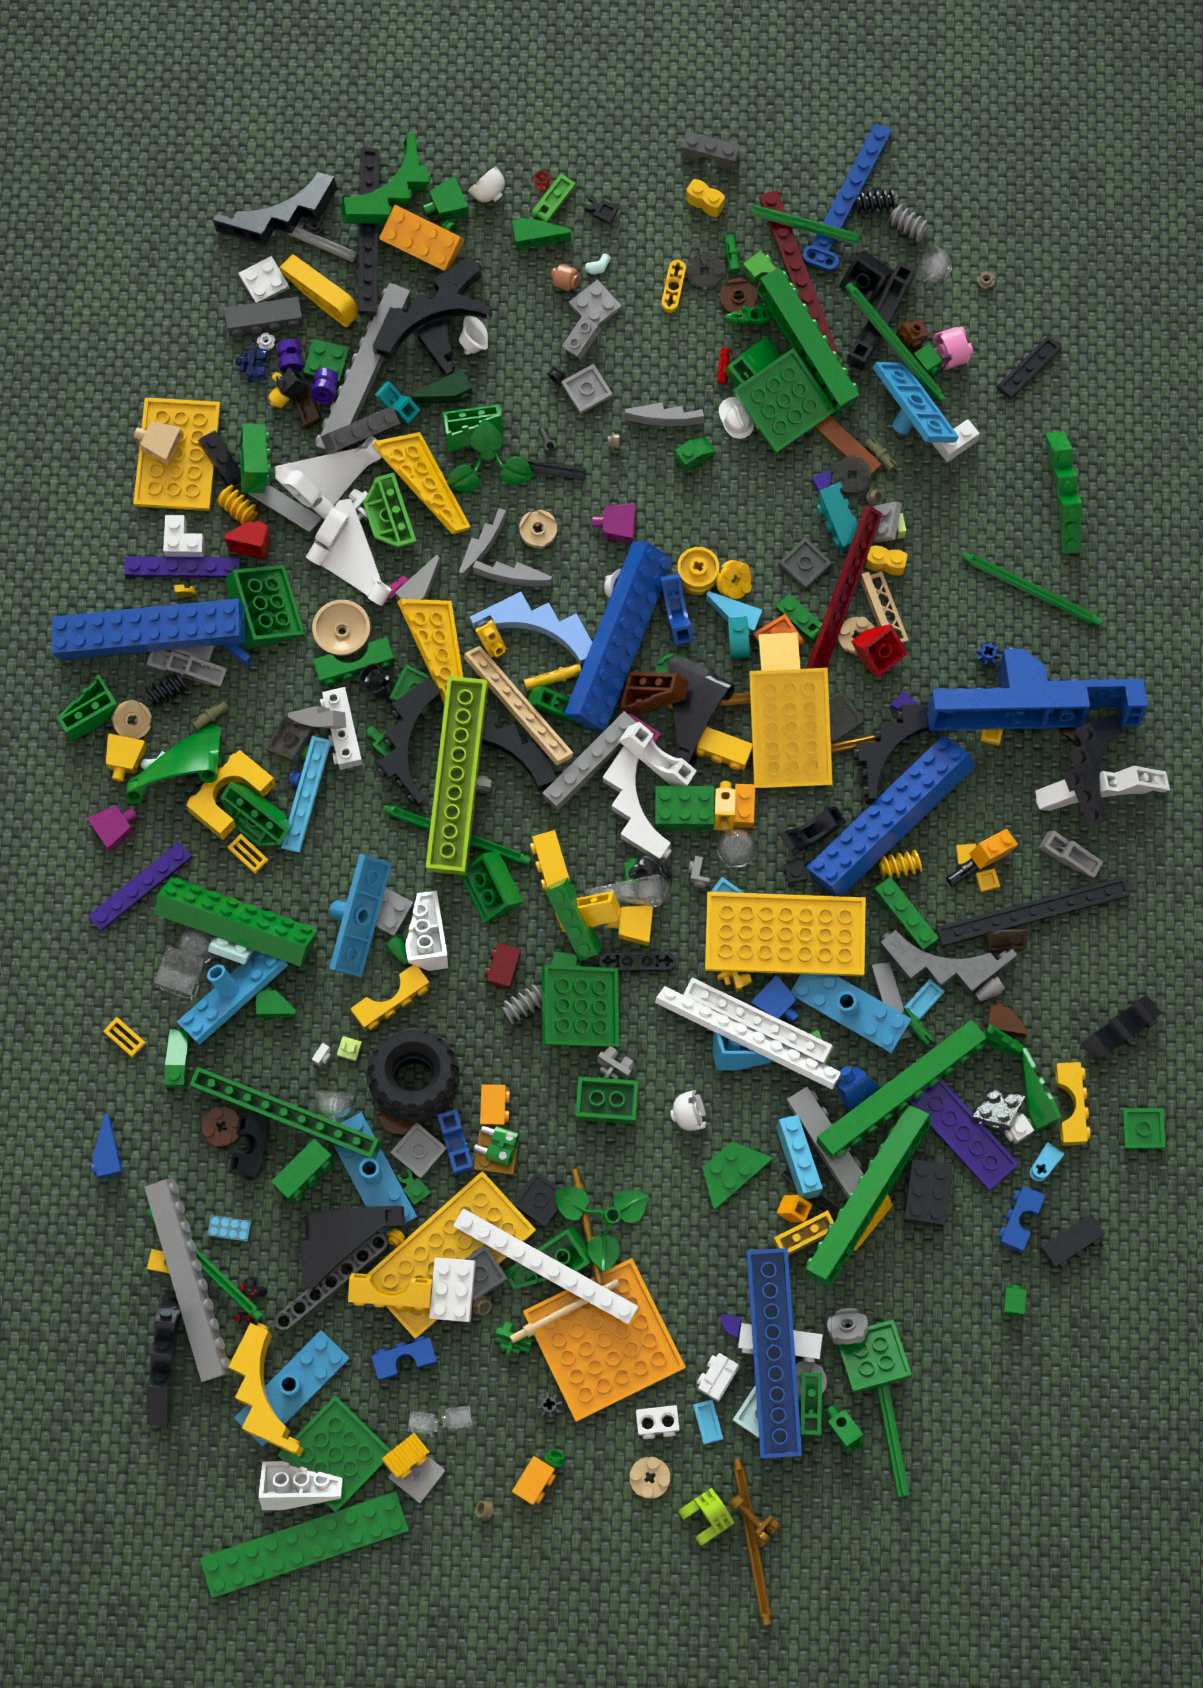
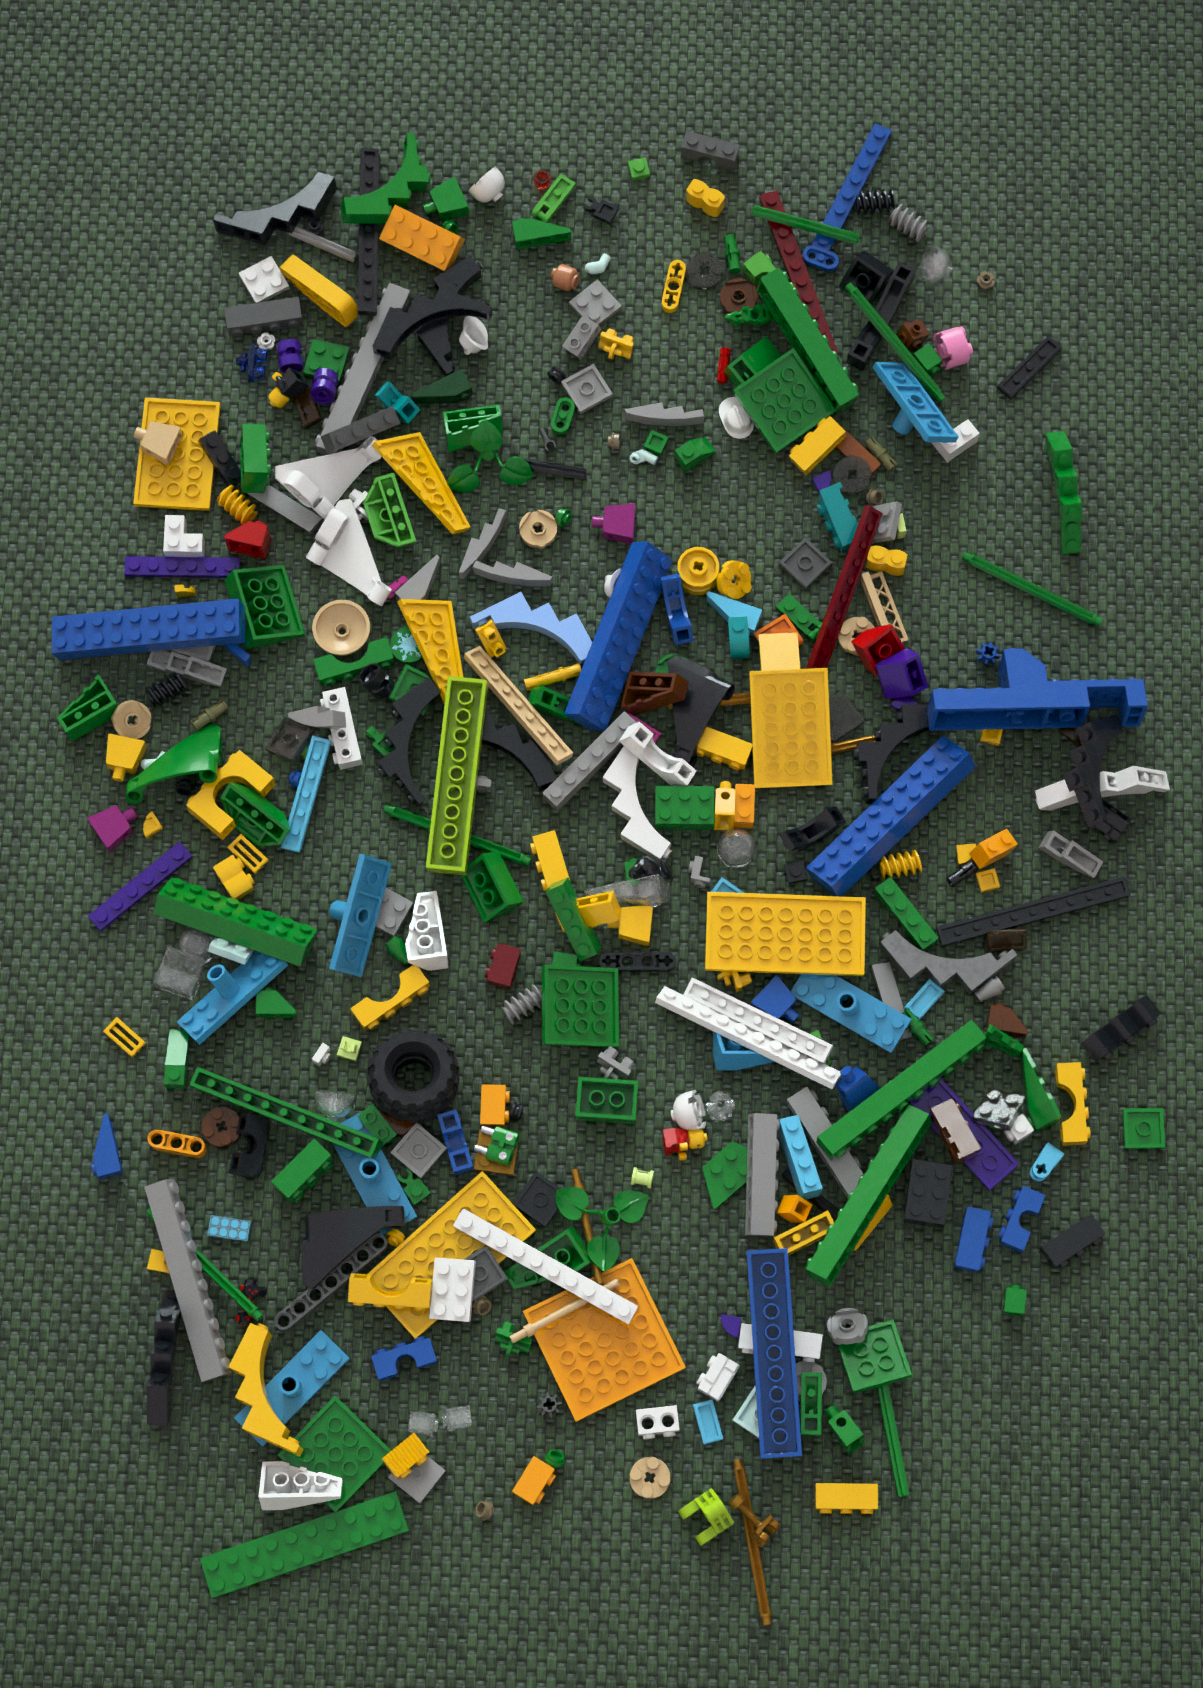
(151, 825): none -> yellow tile
(184, 787): none -> black plate
(184, 1150): none -> light orange beam
(234, 878): none -> yellow brick
(377, 1125): none -> green hinge
(404, 647): none -> green tile
(516, 1111): none -> black bush
(562, 417): none -> green plate
(563, 517): none -> green plate
(614, 345): none -> yellow hips
(638, 169): none -> bright green plate
(642, 456): none -> light aqua arm
(642, 1177): none -> yellowish green bush
(656, 442): none -> green plate
(680, 1140): none -> piece
(720, 1113): none -> clear brick
(761, 1174): none -> light grey brick
(817, 445): none -> yellow brick
(846, 1498): none -> yellow brick
(901, 674): none -> dark purple slope
(954, 1131): none -> wedge
(973, 1240): none -> blue brick
(1114, 825): none -> black brick

